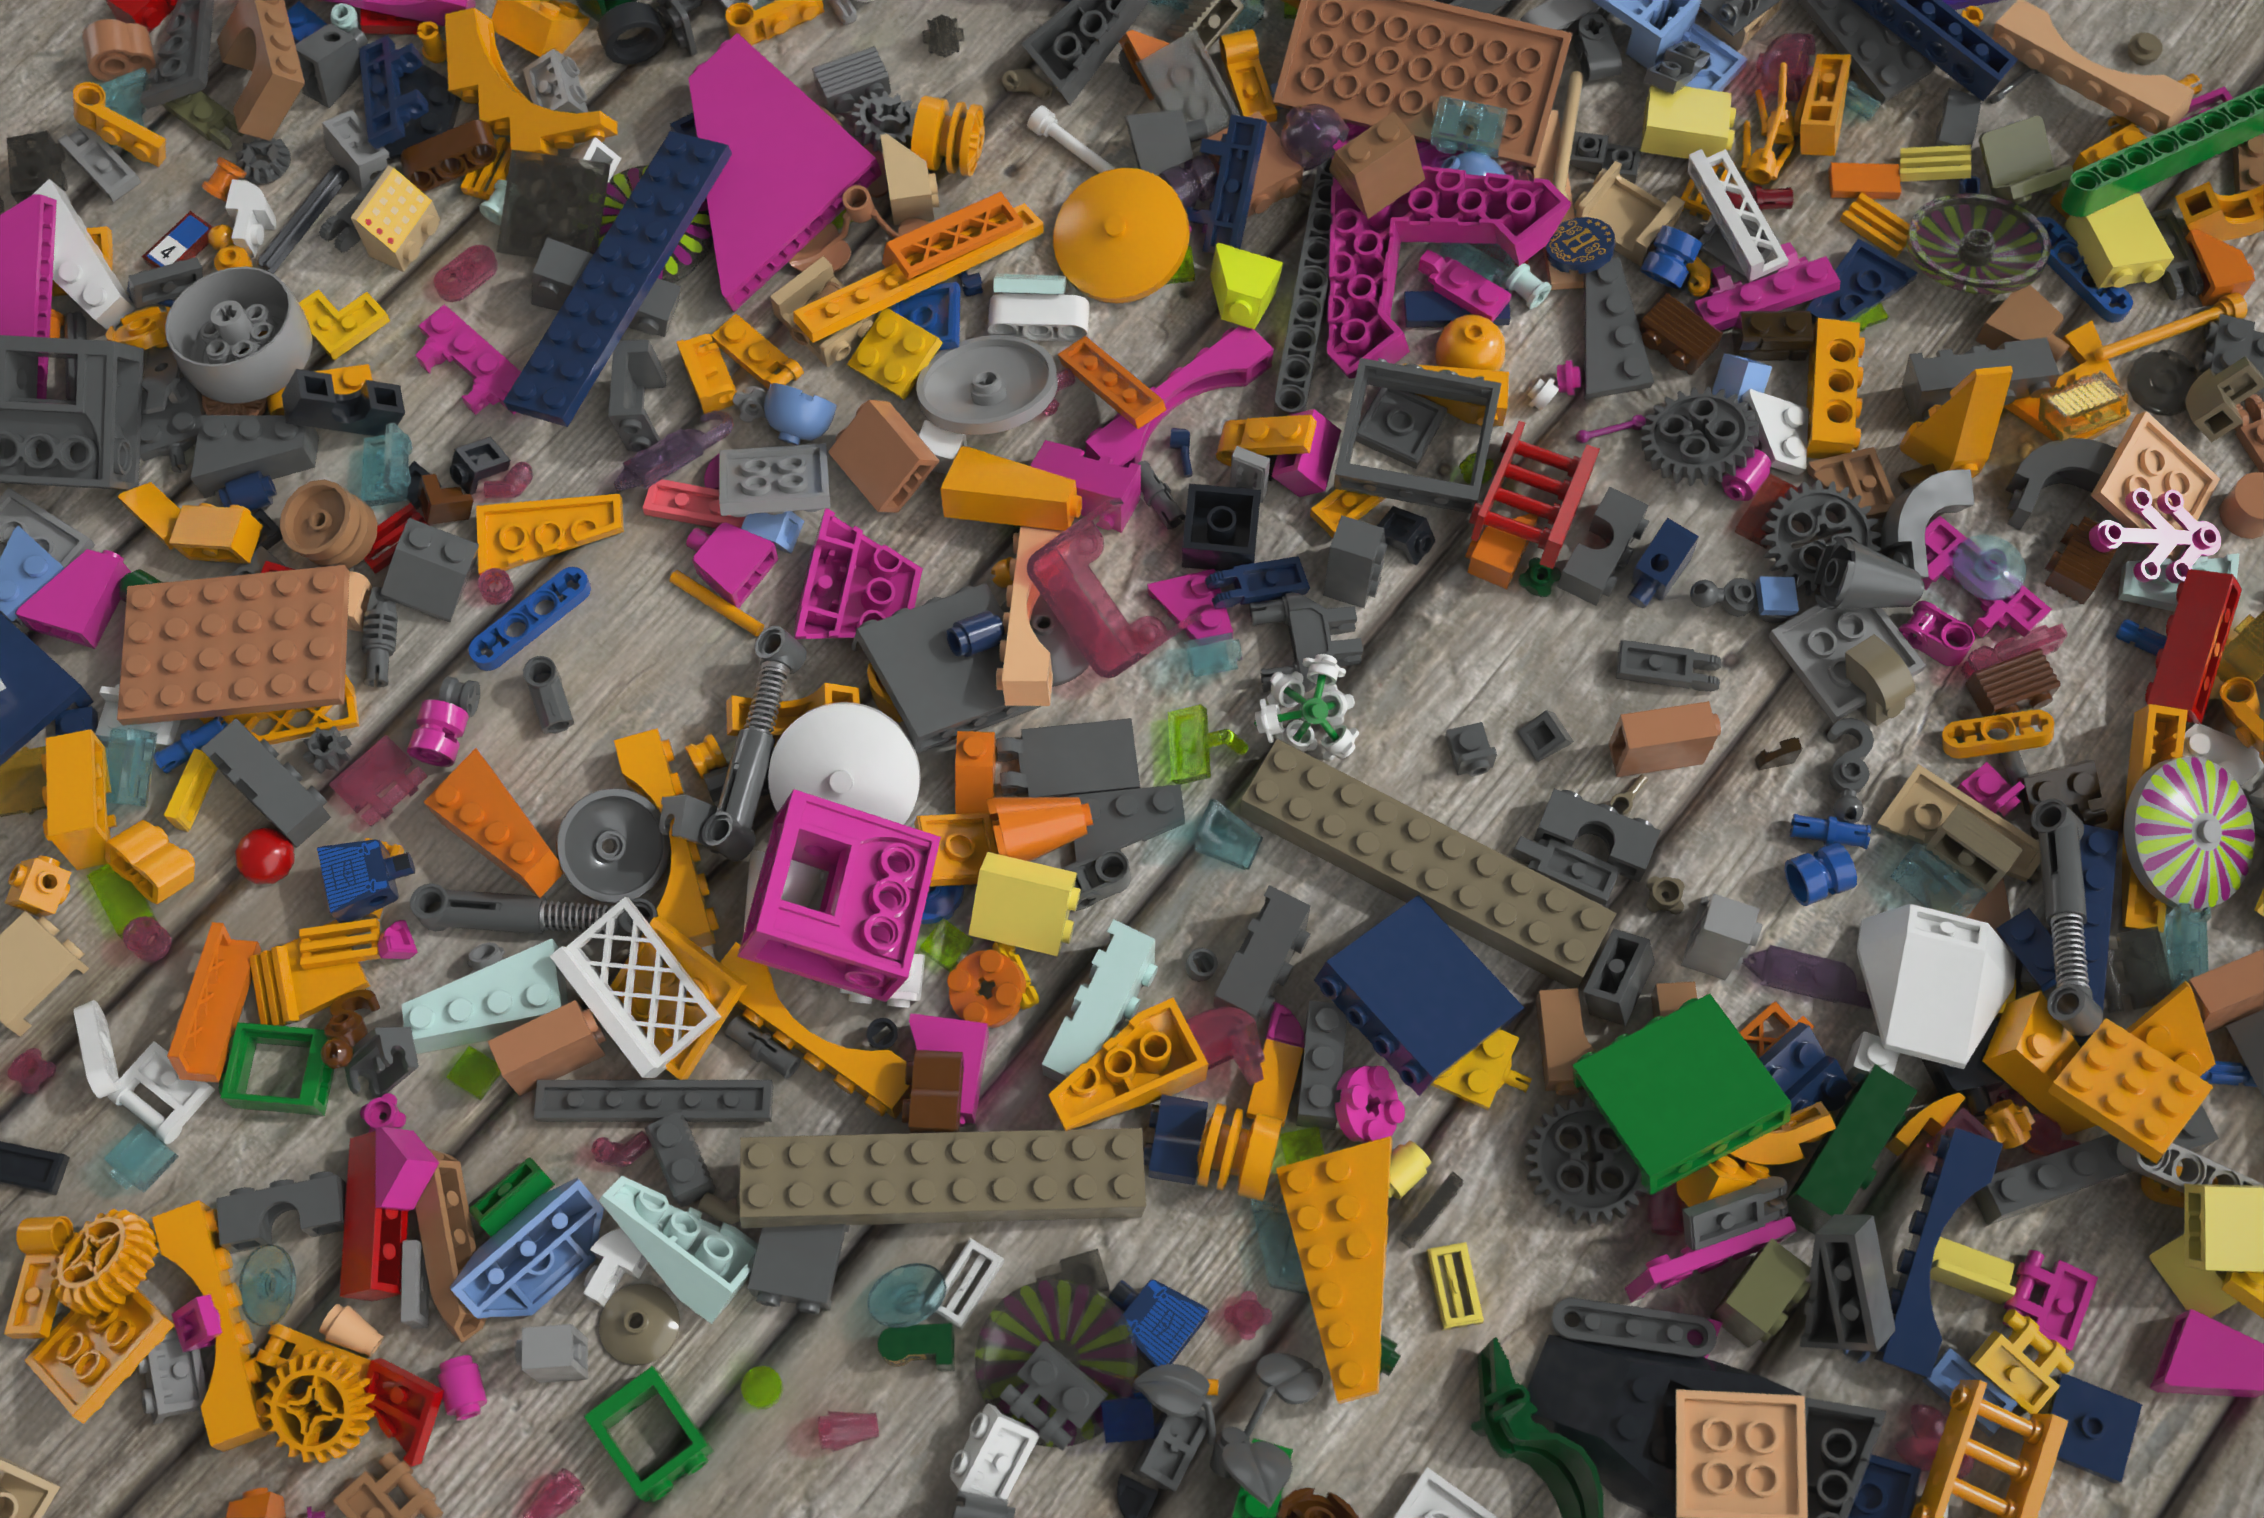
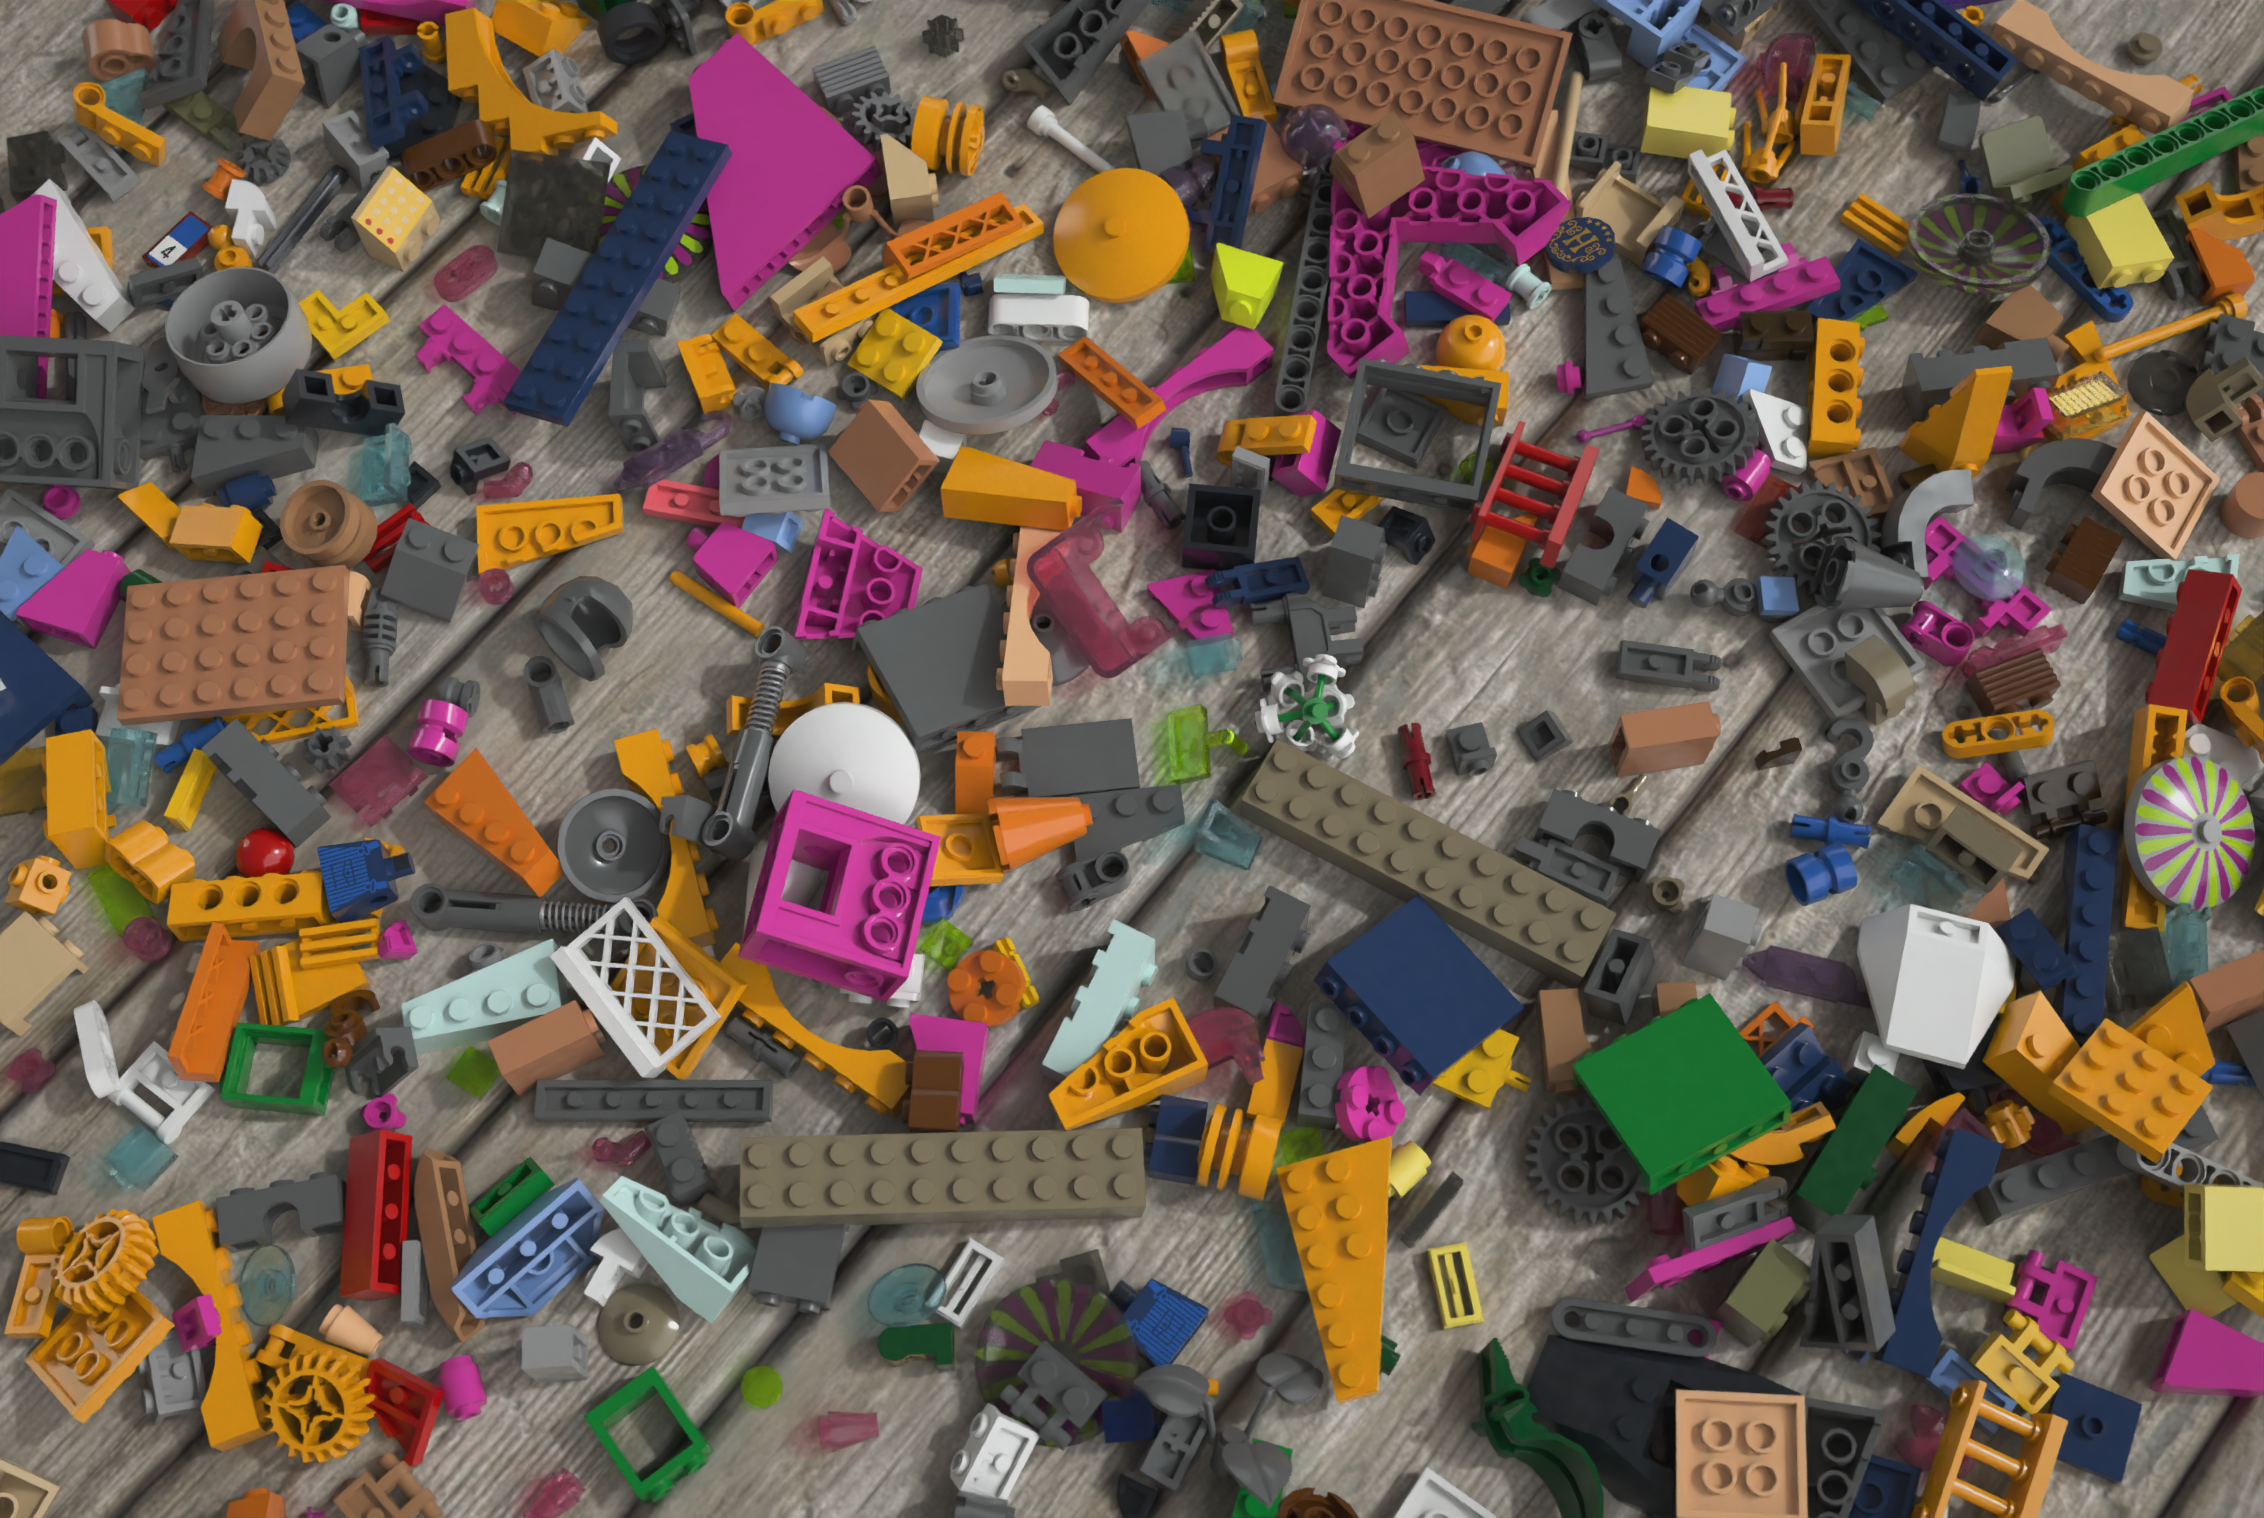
(61, 501): none -> dark pink plate
(142, 329): light orange plate -> none
(192, 915): none -> light orange brick
(401, 1168): dark pink slope -> none
(443, 504): reddish brown panel -> none
(526, 614): blue beam -> none
(582, 621): none -> dark grey piece
(856, 381): none -> dark grey plate
(975, 634): dark blue brick -> none
(1024, 904): light yellow brick -> none
(1416, 761): none -> dark red pin
(1455, 115): clear light blue brick -> none
(1542, 393): white plate -> none
(1643, 488): none -> orange tile
(1871, 179): orange tile -> none
(1935, 163): light yellow tile -> none
(2023, 422): none -> dark pink brick
(2066, 913): dark grey piece -> none
(2198, 537): plant -> none

